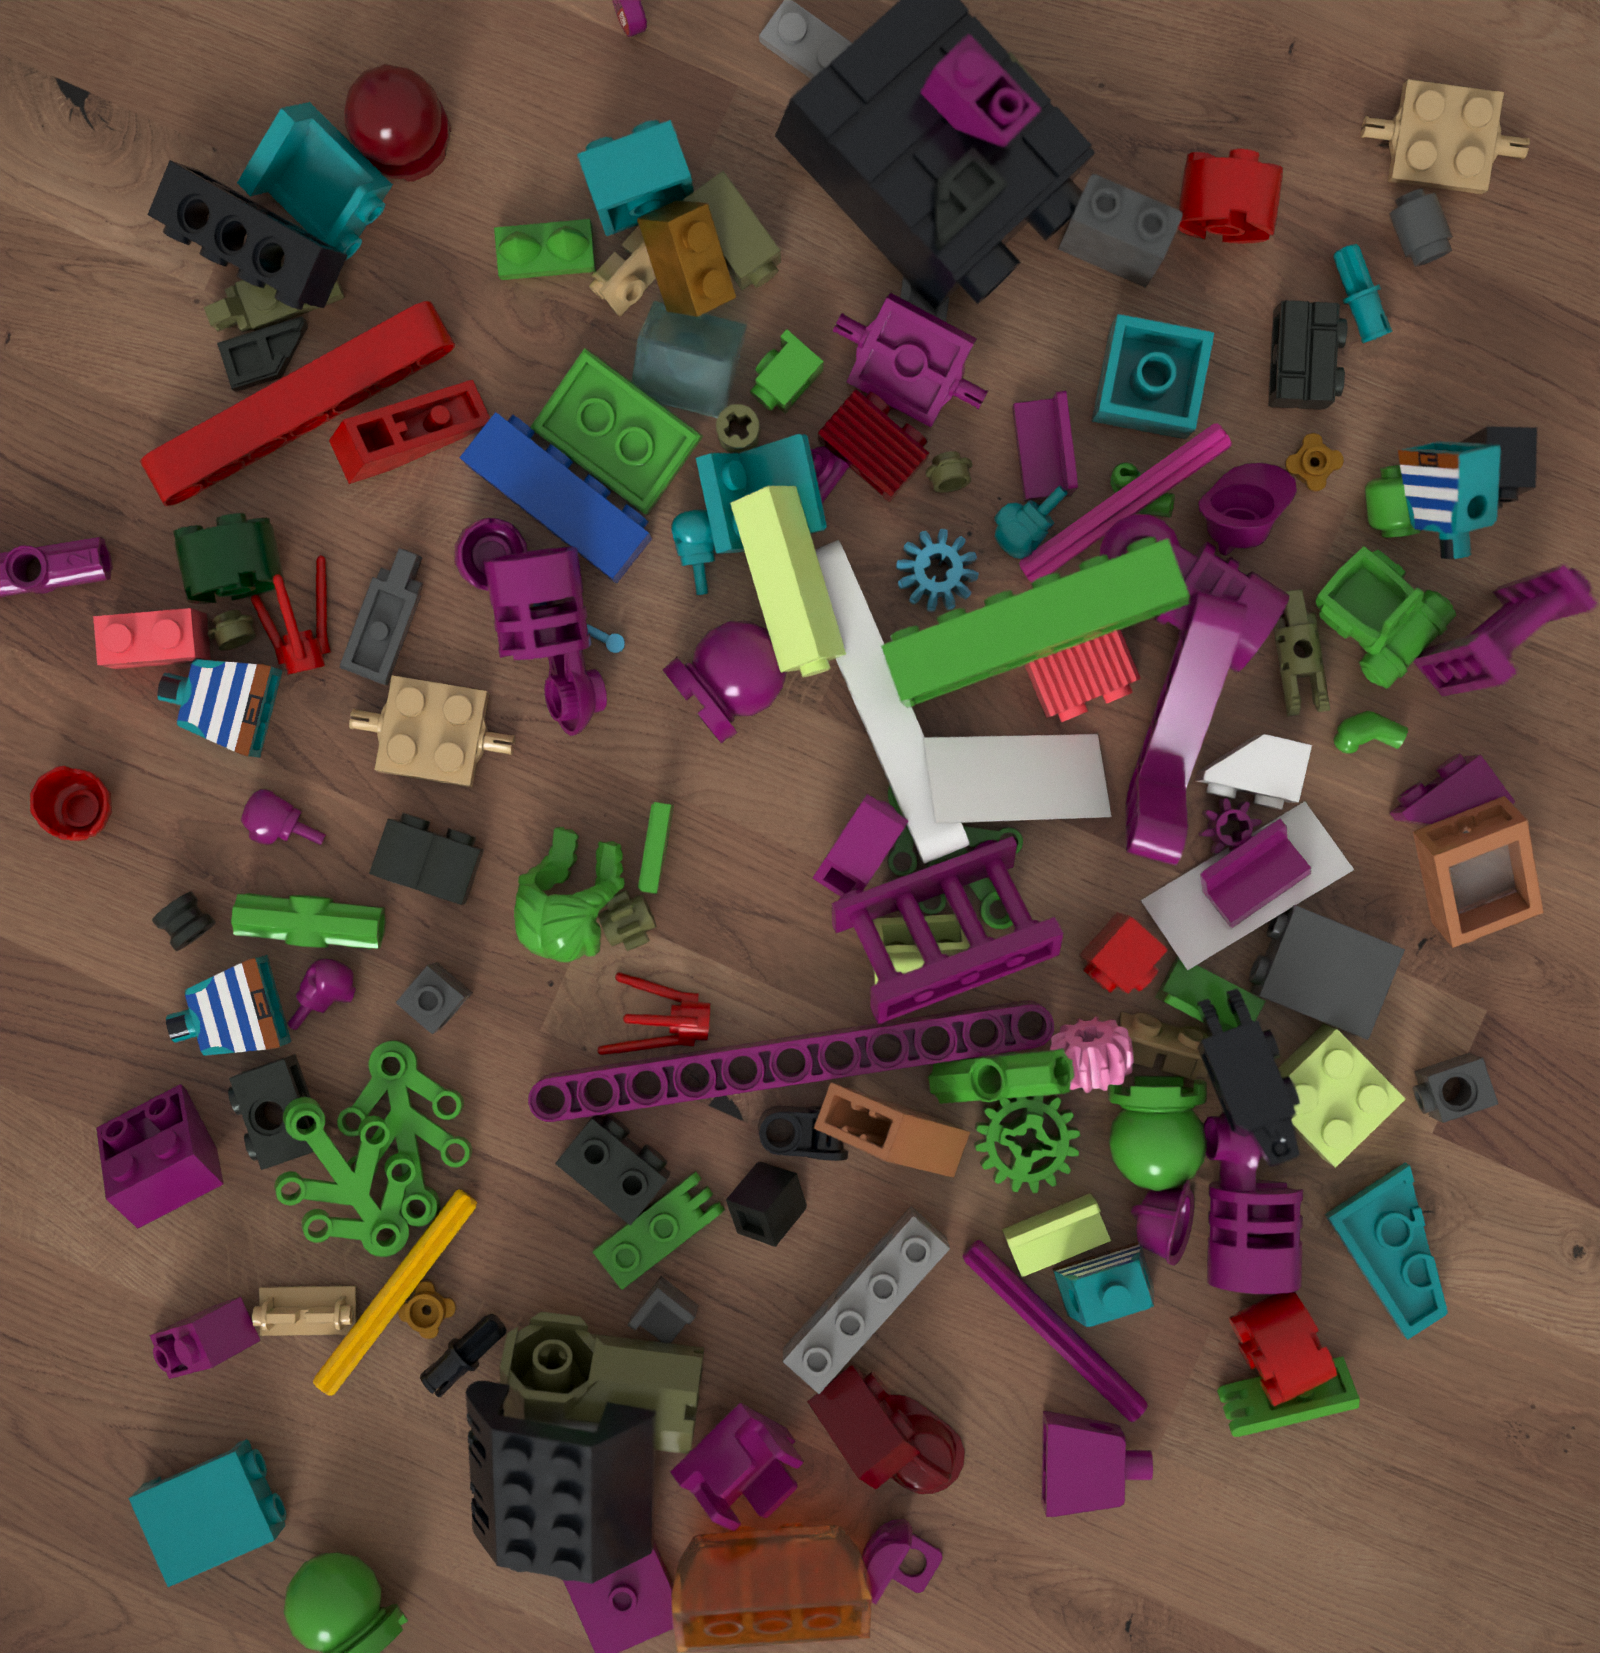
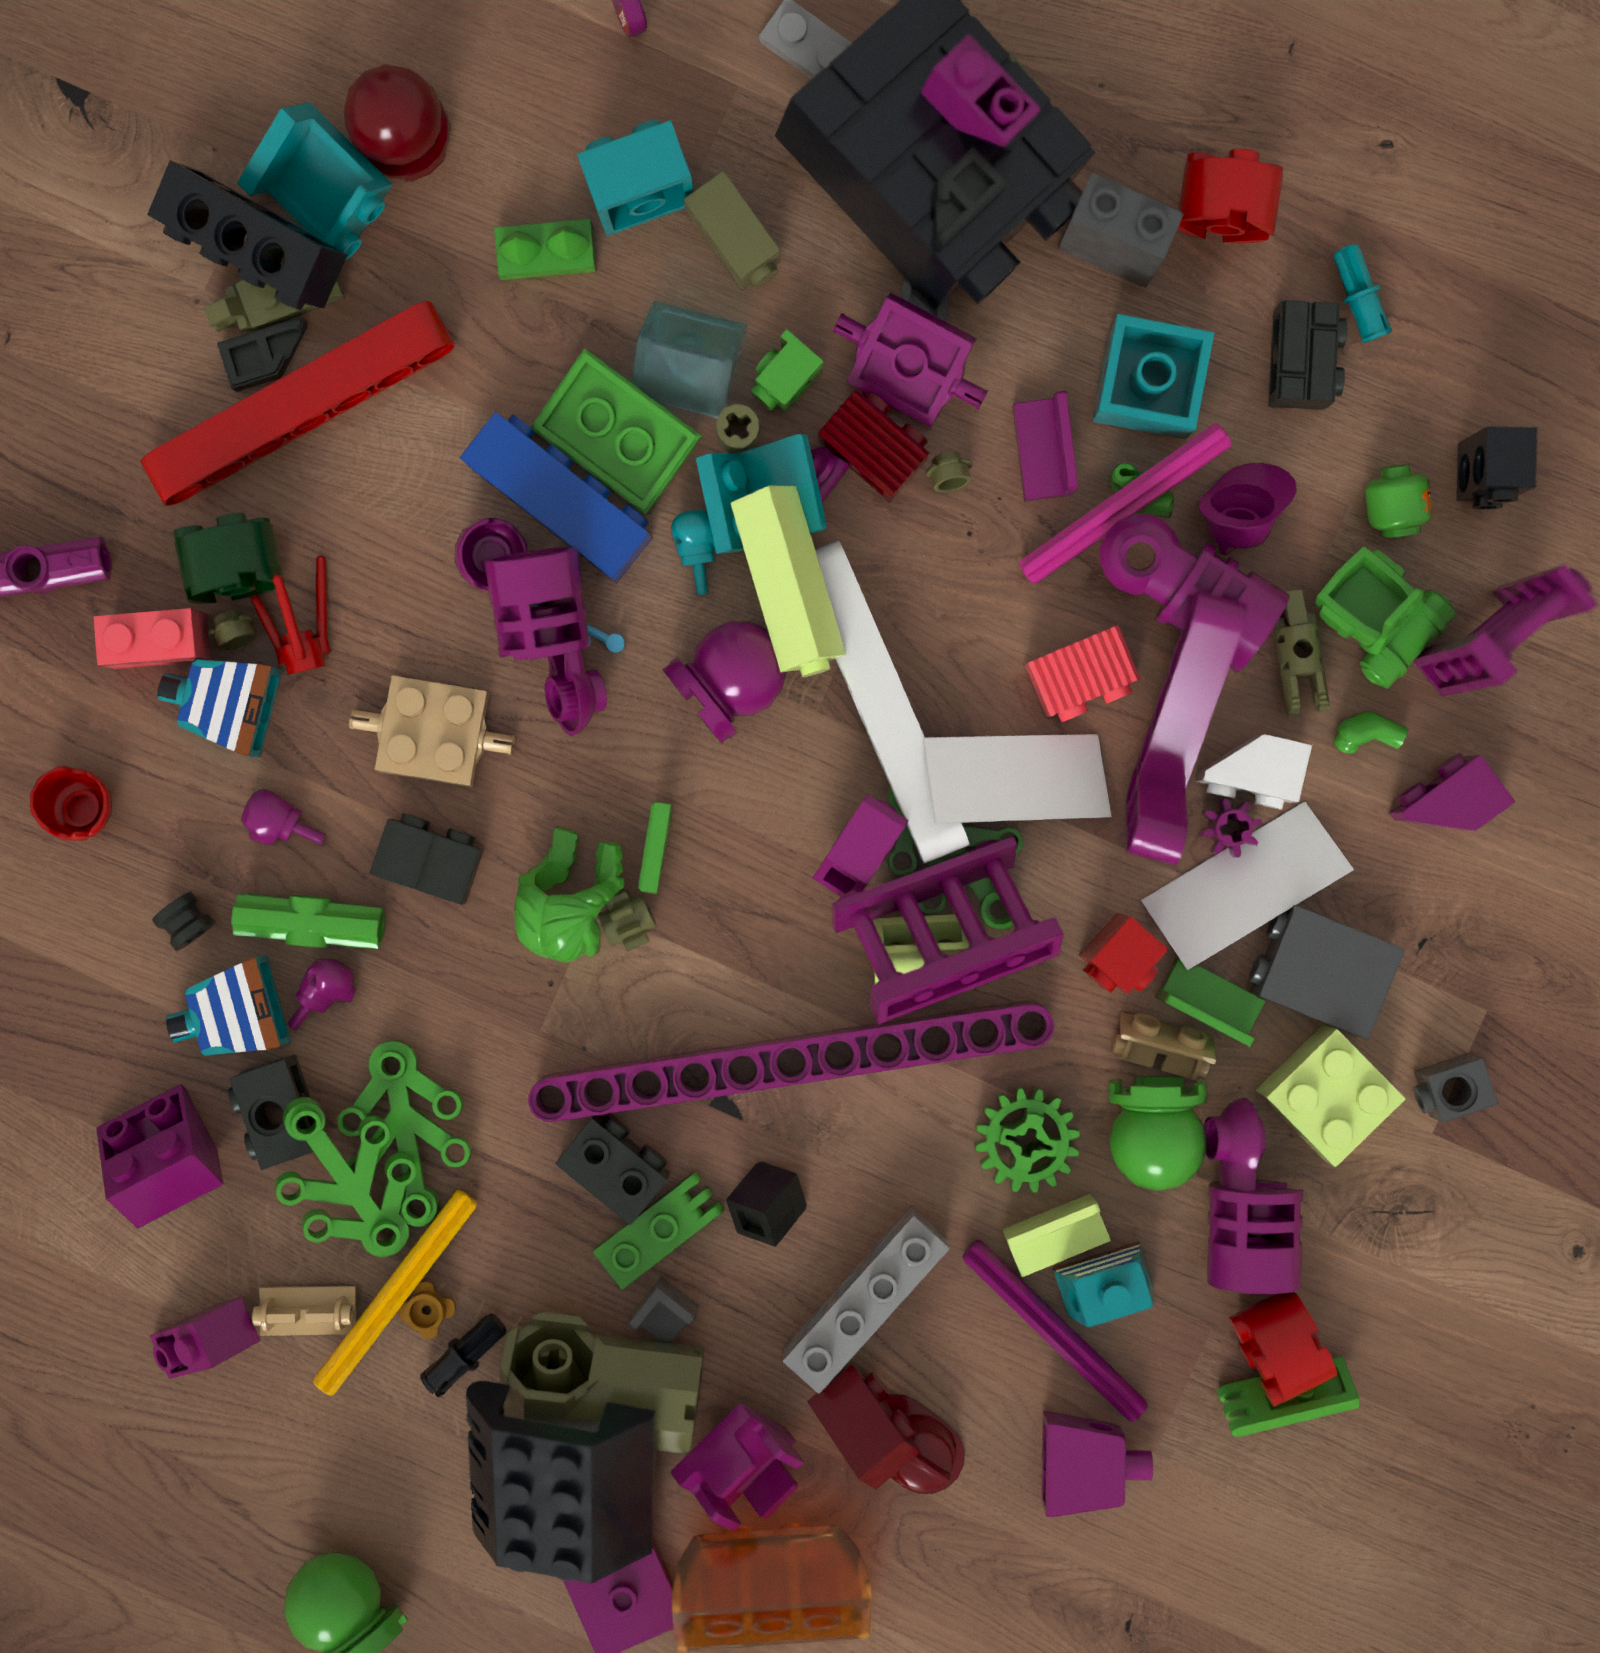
(209, 1513): teal panel -> none
(384, 620): dark grey hinge -> none
(407, 430): red slope -> none
(434, 997): dark grey brick -> none
(624, 280): tan hinge -> none
(687, 257): pearl gold brick -> none
(687, 1020): red plant -> none
(804, 1139): black piece -> none
(886, 1552): magenta piece -> none
(891, 1131): nougat slope -> none
(922, 563): medium azure gear -> none
(1020, 1074): bright green piece -> none
(1025, 526): teal piece -> none
(1035, 622): bright green brick -> none
(1098, 1052): bright pink gear -> none
(1165, 1222): magenta piece -> none
(1249, 1081): black hinge -> none
(1254, 874): magenta panel -> none
(1300, 466): pearl gold plate -> none
(1390, 1246): teal wing -> none
(1421, 227): dark grey brick -> none
(1445, 136): tan plate -> none
(1451, 490): torso -> none
(1478, 871): nougat window -> none

